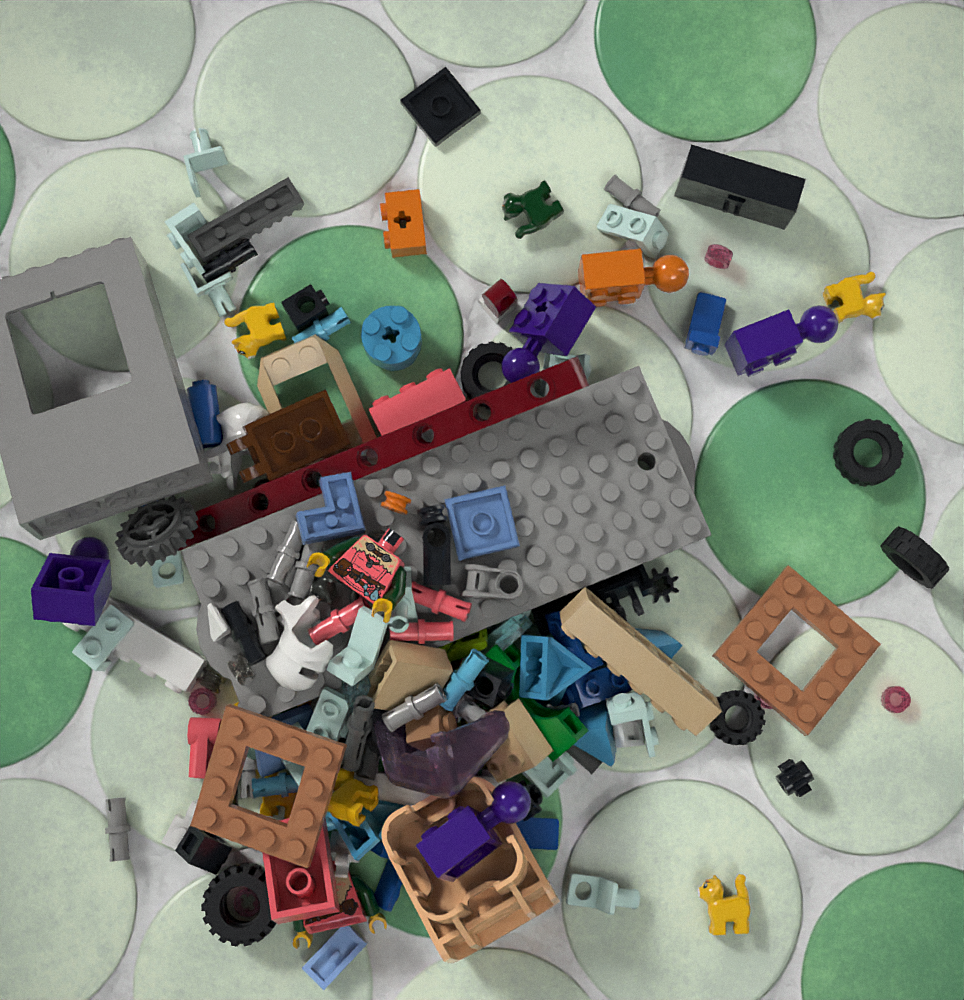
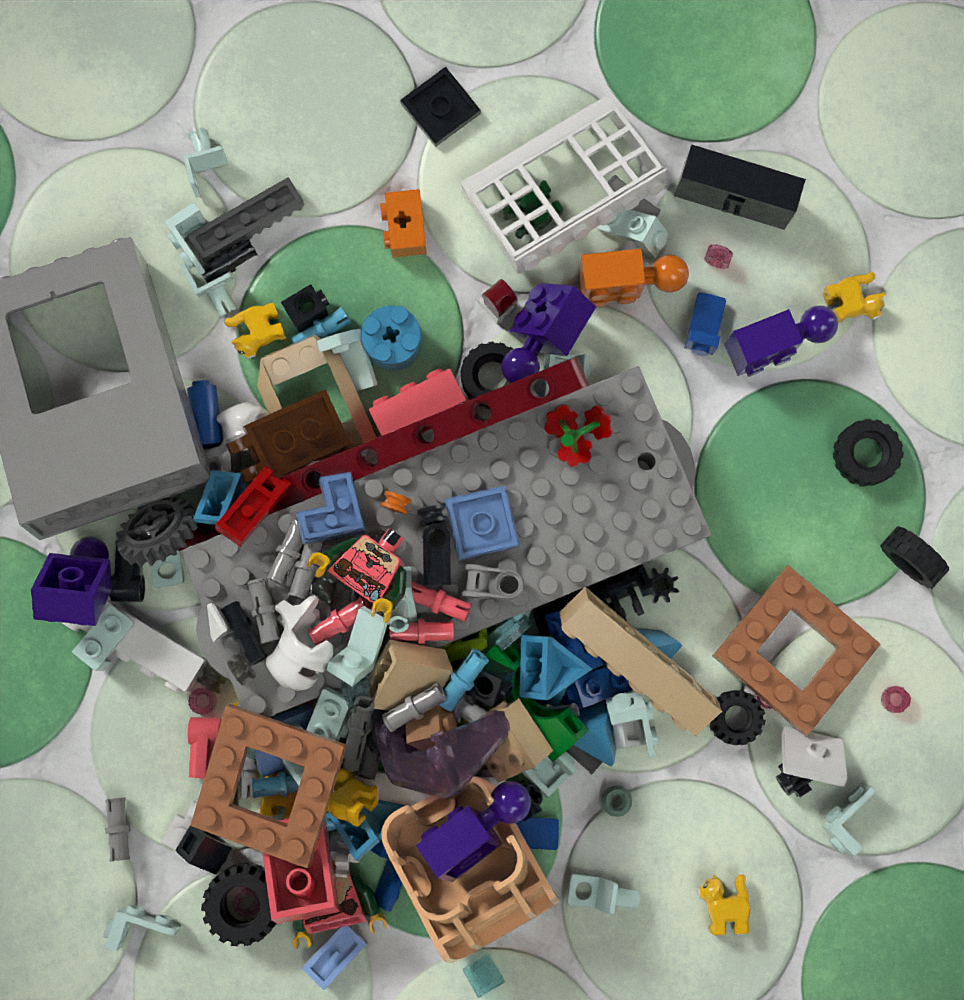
(117, 929): none -> light aqua bracket
(127, 581): none -> black piece
(218, 496): none -> dark azure slope
(252, 506): none -> red plate
(353, 355): none -> light aqua bracket
(483, 975): none -> clear light blue plate
(573, 444): none -> red plant
(581, 224): none -> white window
(626, 801): none -> sand green plate
(813, 756): none -> white plate
(841, 838): none -> light aqua bracket

